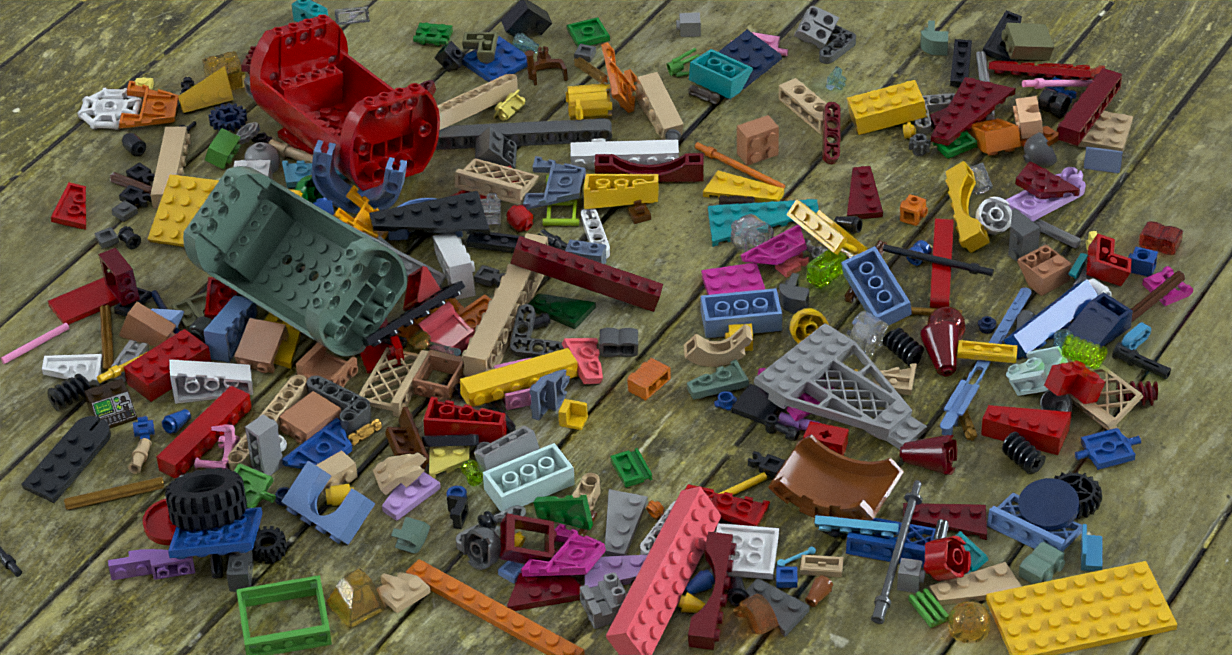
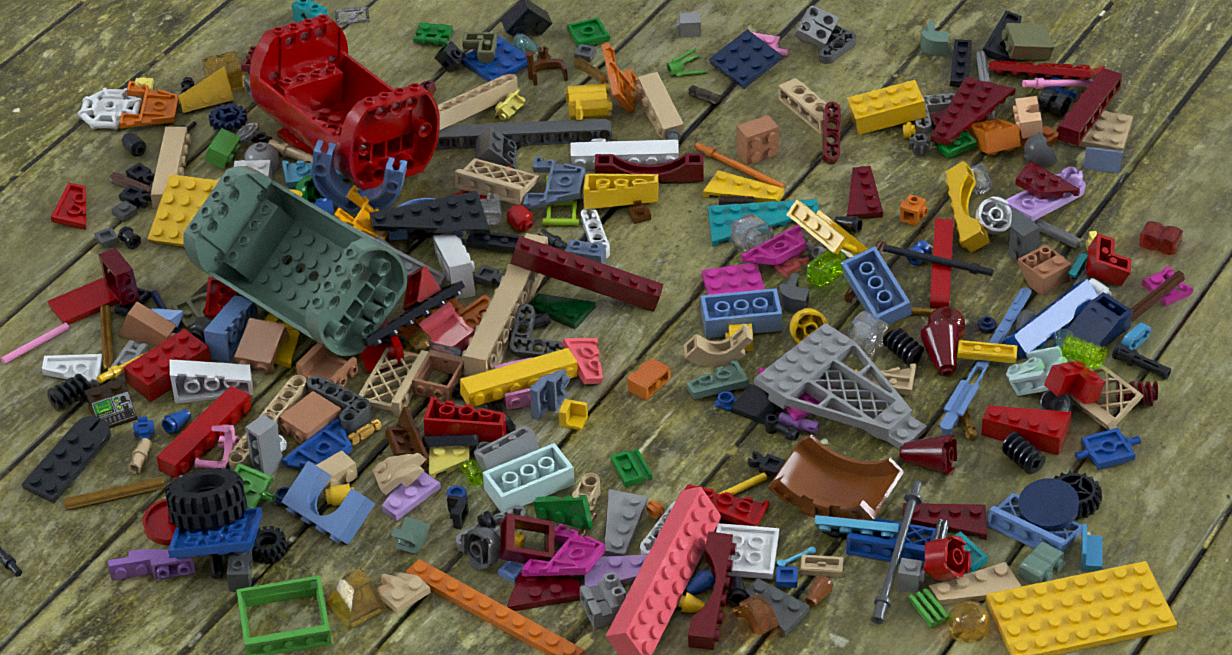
(618, 342): dark grey brick -> none
(719, 73): teal slope -> none
(830, 436): red brick -> none
(835, 79): clear light blue tile -> none
(1143, 261): blue brick -> none

